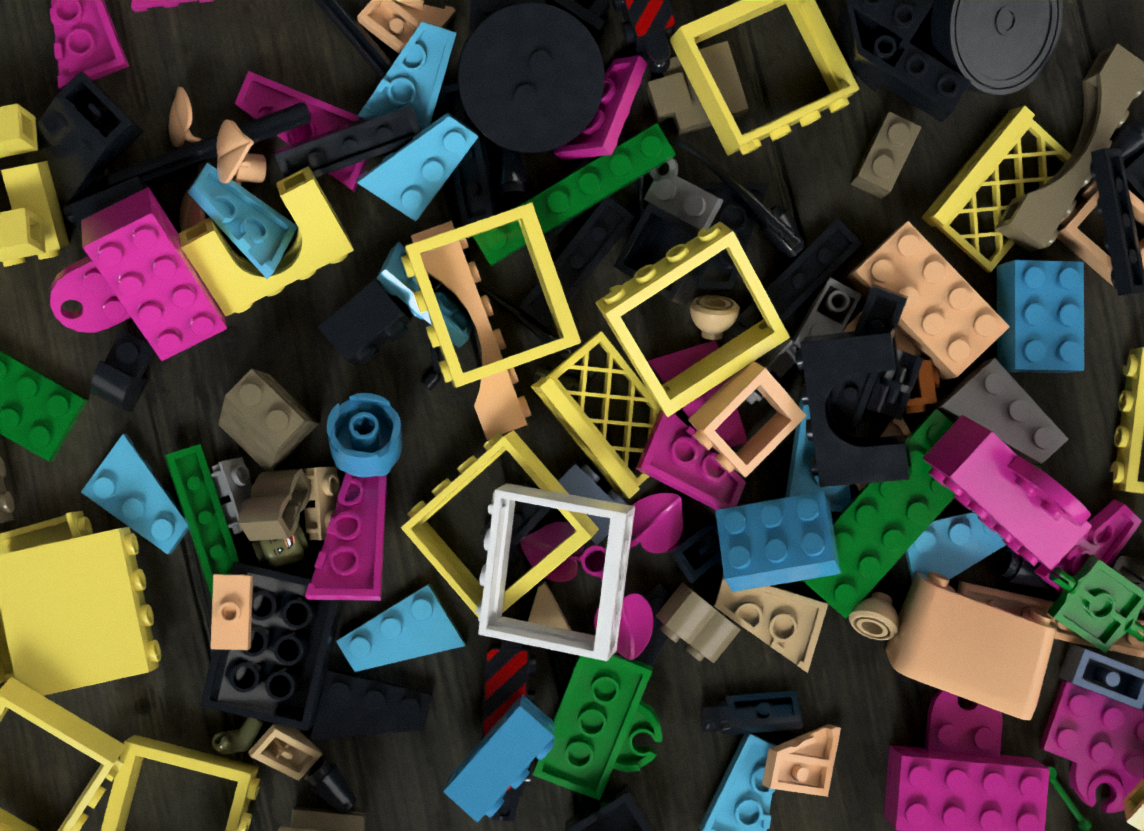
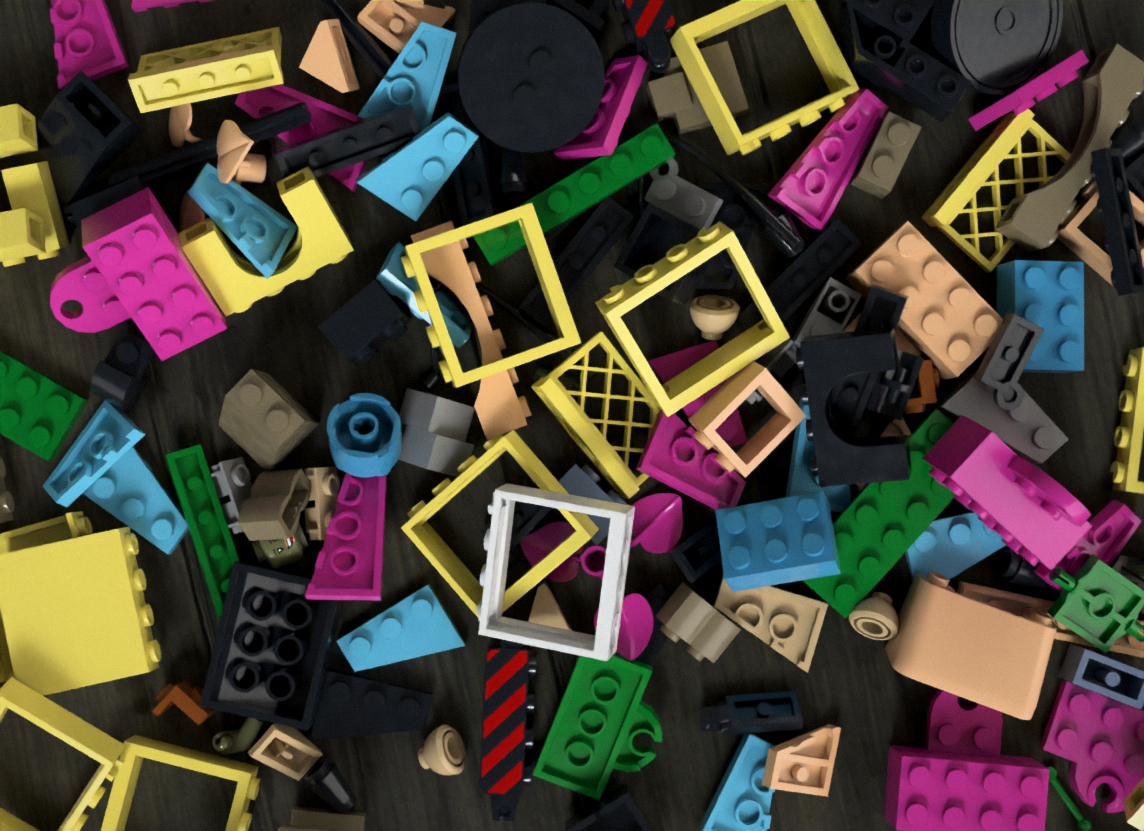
(94, 451): none -> medium azure wing
(186, 698): none -> dark orange bracket
(208, 70): none -> light yellow fence
(231, 611): light nougat plate -> none
(329, 57): none -> light nougat slope
(434, 451): none -> light grey slope
(436, 414): none -> light grey slope
(443, 751): none -> tan brick
(501, 759): dark azure brick -> none
(826, 166): none -> dark pink wing
(1008, 358): none -> black hinge
(1039, 87): none -> dark pink wing

